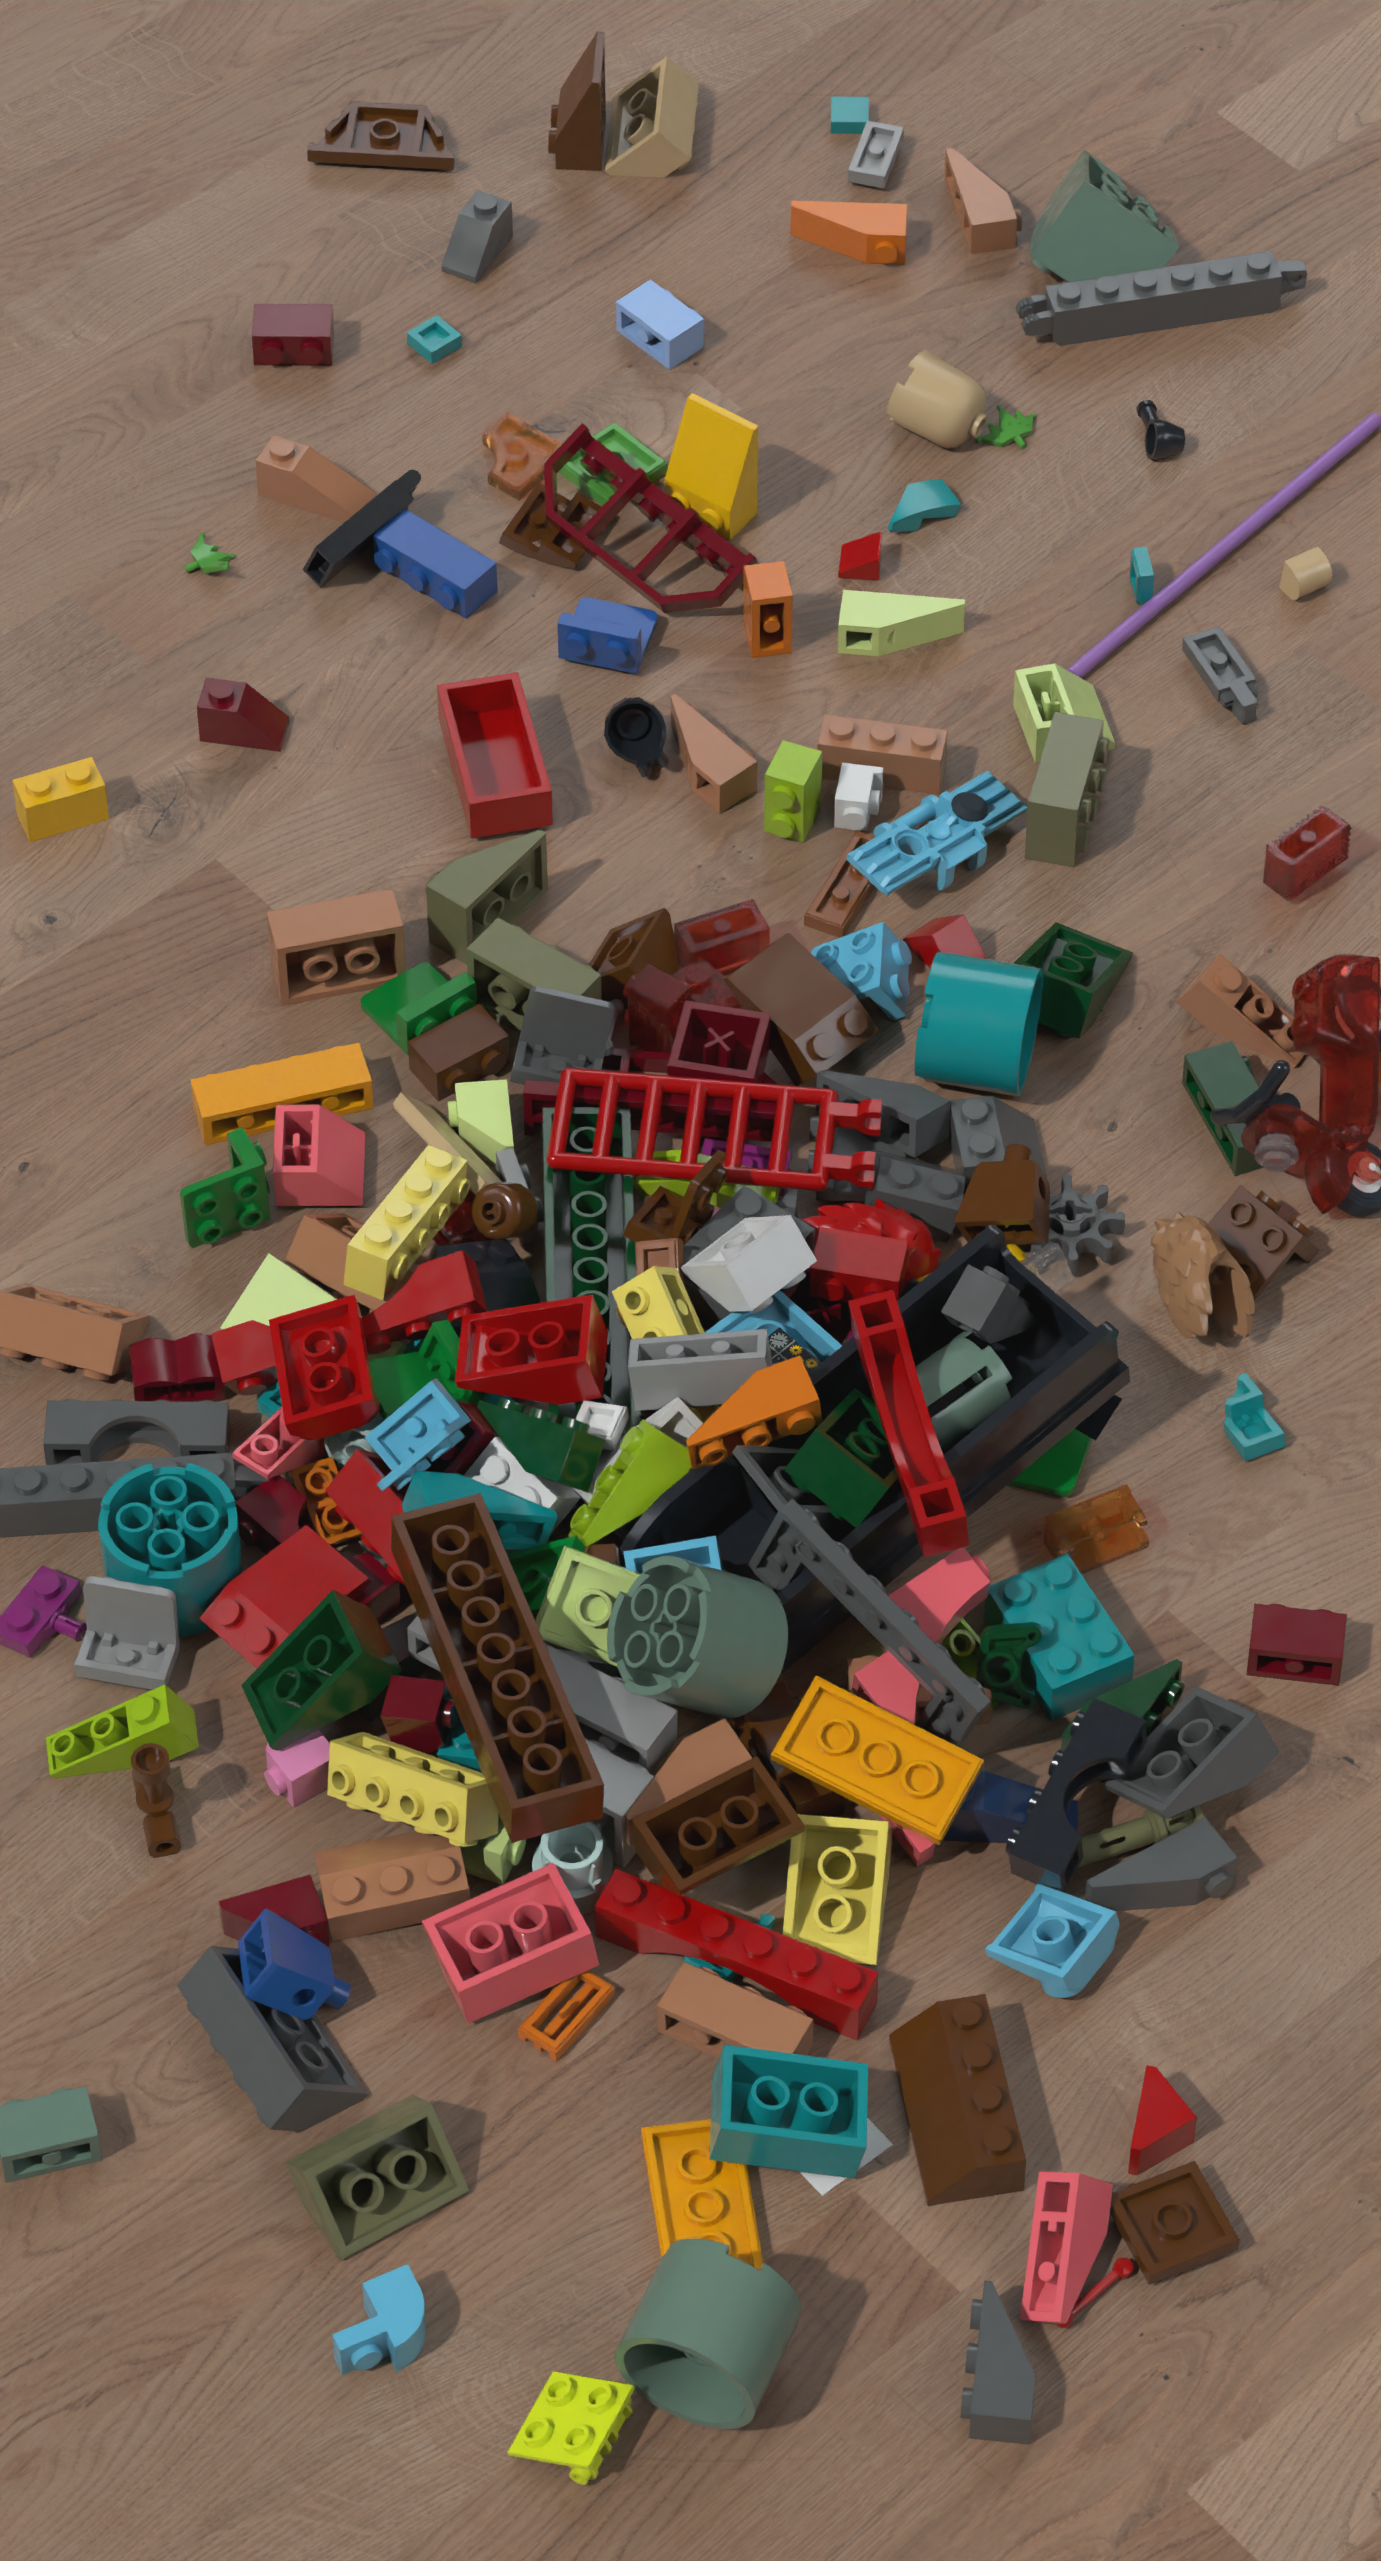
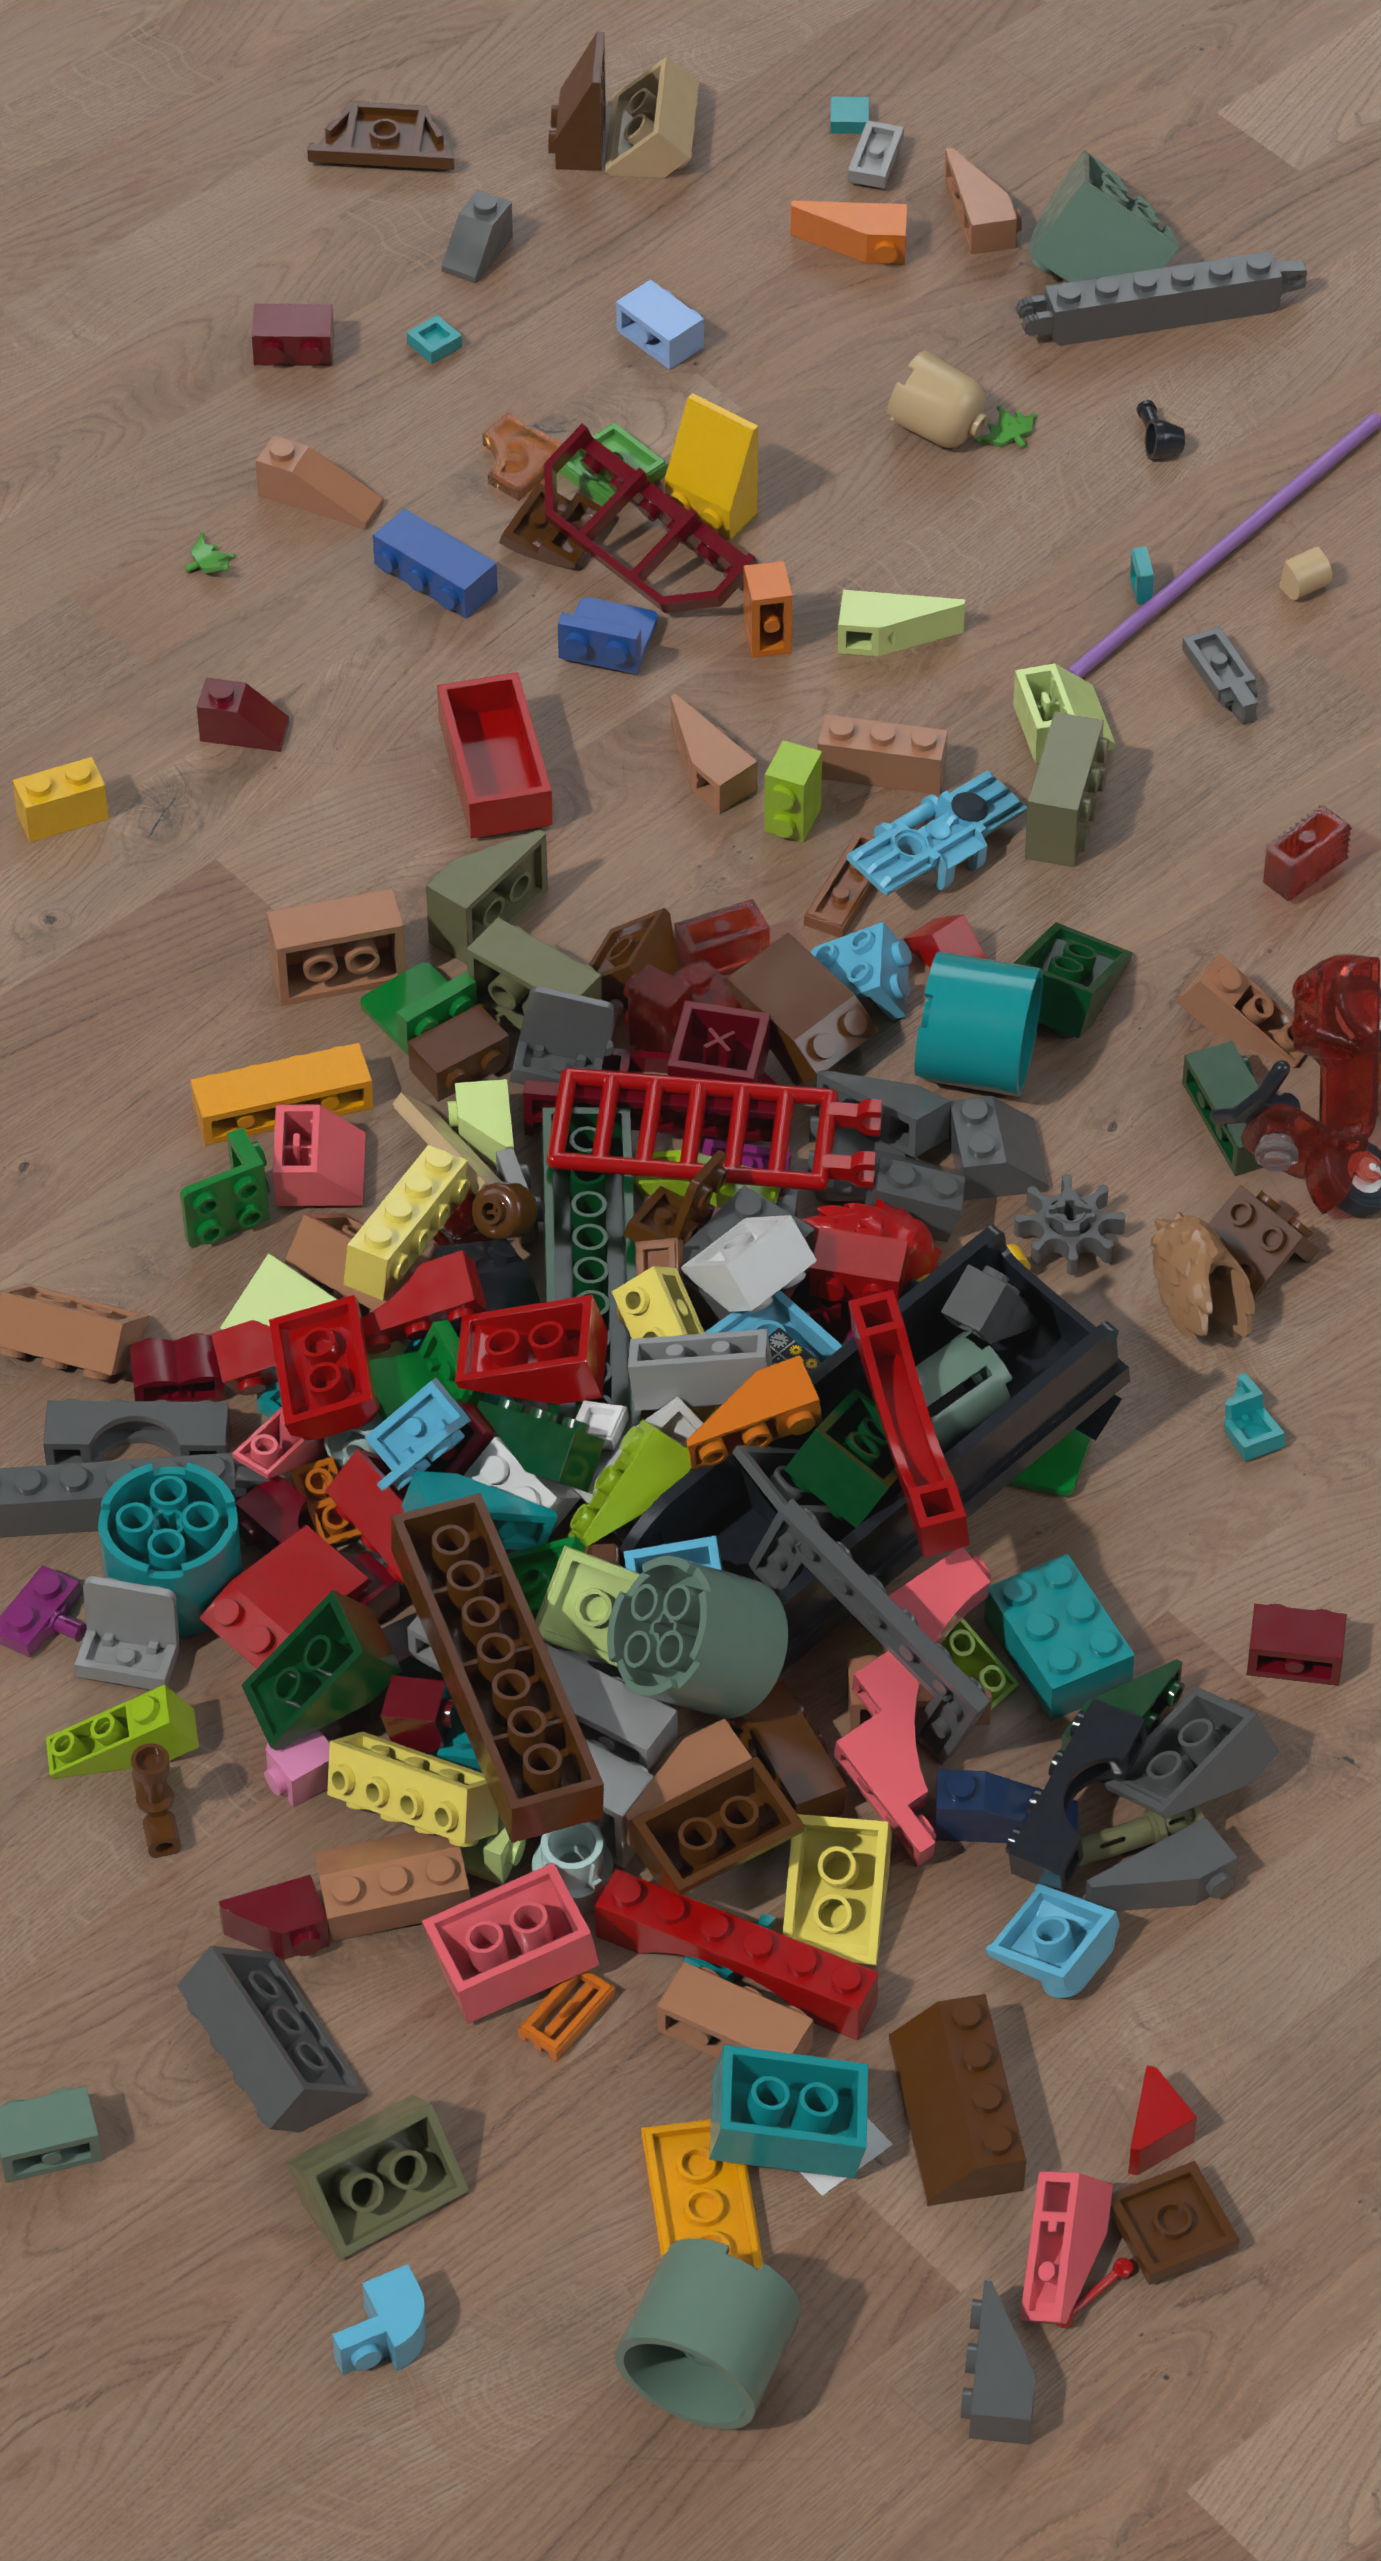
(288, 1968): blue torso -> none
(357, 532): black hinge -> none
(574, 2423): neon yellow hinge -> none
(637, 733): black piece -> none
(857, 796): white brick -> none
(861, 558): red slope -> none
(877, 1760): light orange tile -> none
(922, 501): teal slope -> none
(1001, 1661): dark green piece -> none
(1008, 1195): reddish brown torso -> none
(1050, 1267): clear tile -> none
(1097, 1530): clear orange hinge -> none

